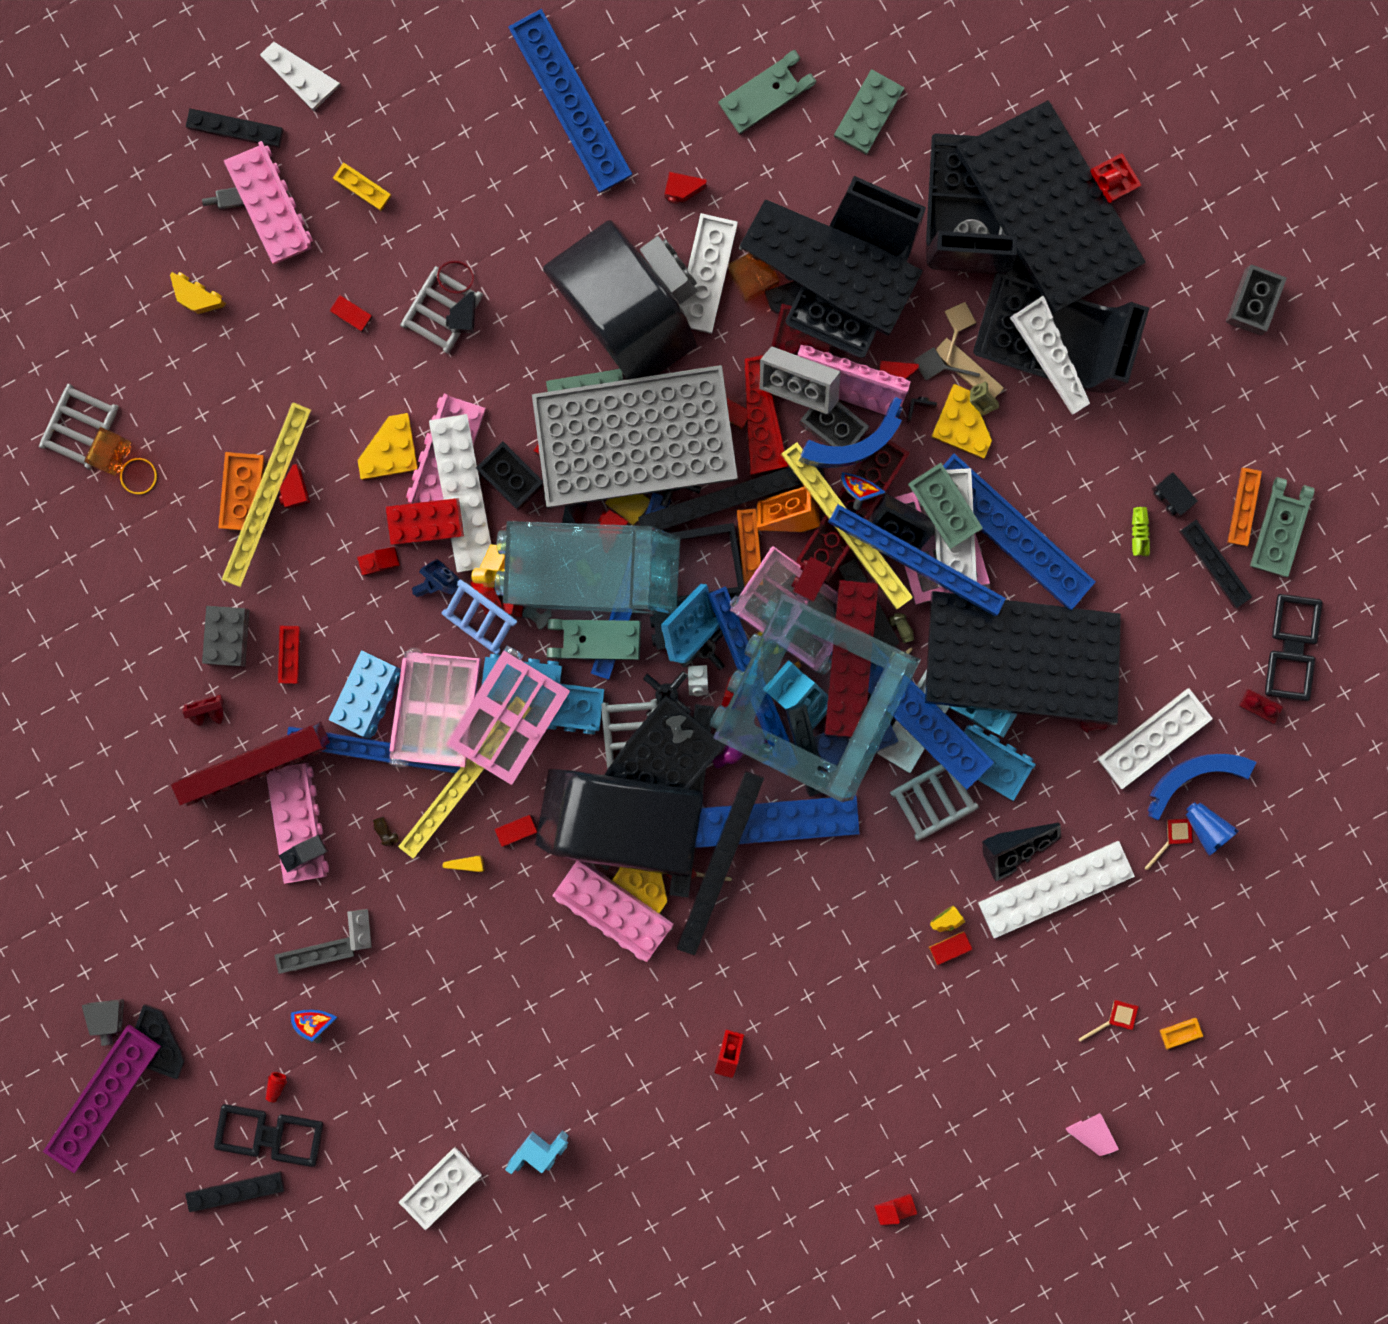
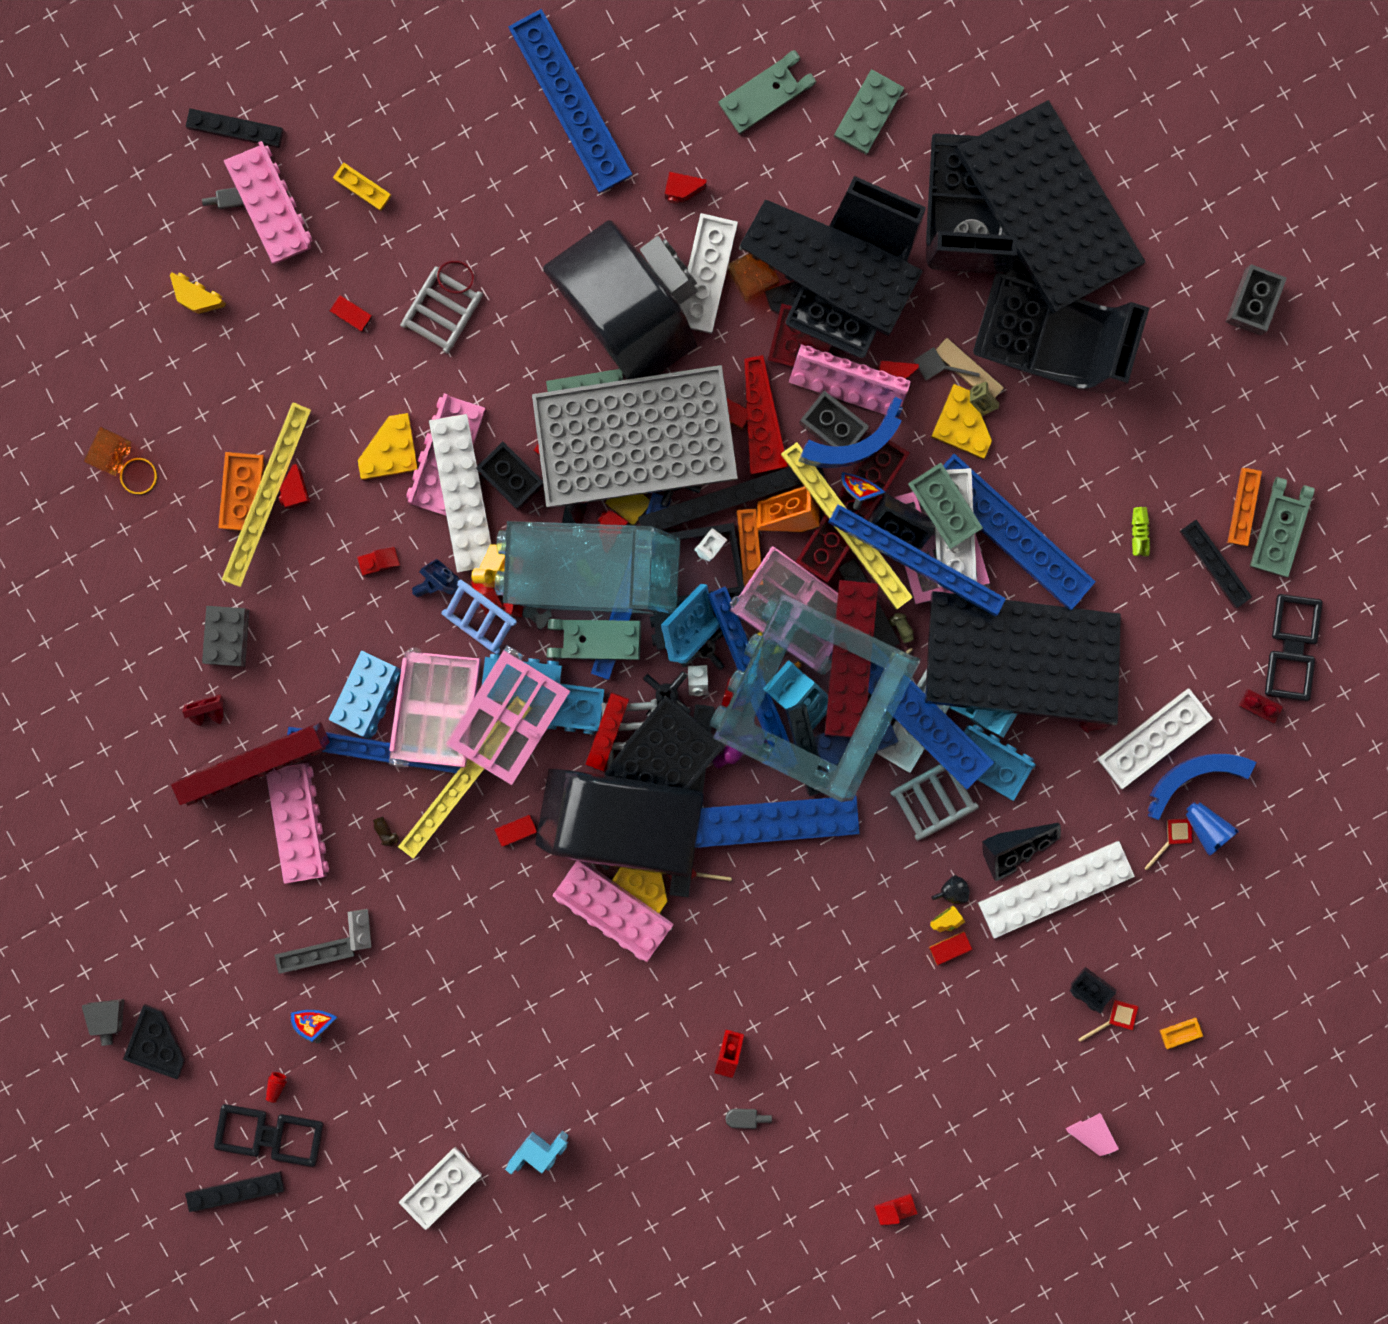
(62, 408): light grey bar -> none
(101, 1098): magenta plate -> none
(289, 654): red plate -> none
(302, 77): white wing -> none
(303, 853): black slope -> none
(424, 521): red plate -> none
(462, 315): black slope -> none
(468, 864): yellow slope -> none
(607, 731): none -> red plate
(678, 734): dark grey piece -> none
(710, 545): none -> white bracket
(720, 862): black plate -> none
(745, 1118): none -> dark grey piece
(799, 380): light grey brick -> none
(811, 579): dark red brick -> none
(921, 401): black bracket -> none
(954, 891): none -> black piece
(960, 318): tan piece -> none
(1044, 341): white wing -> none
(1092, 990): none -> black bracket
(1115, 178): red plate -> none
(1174, 495): black brick -> none

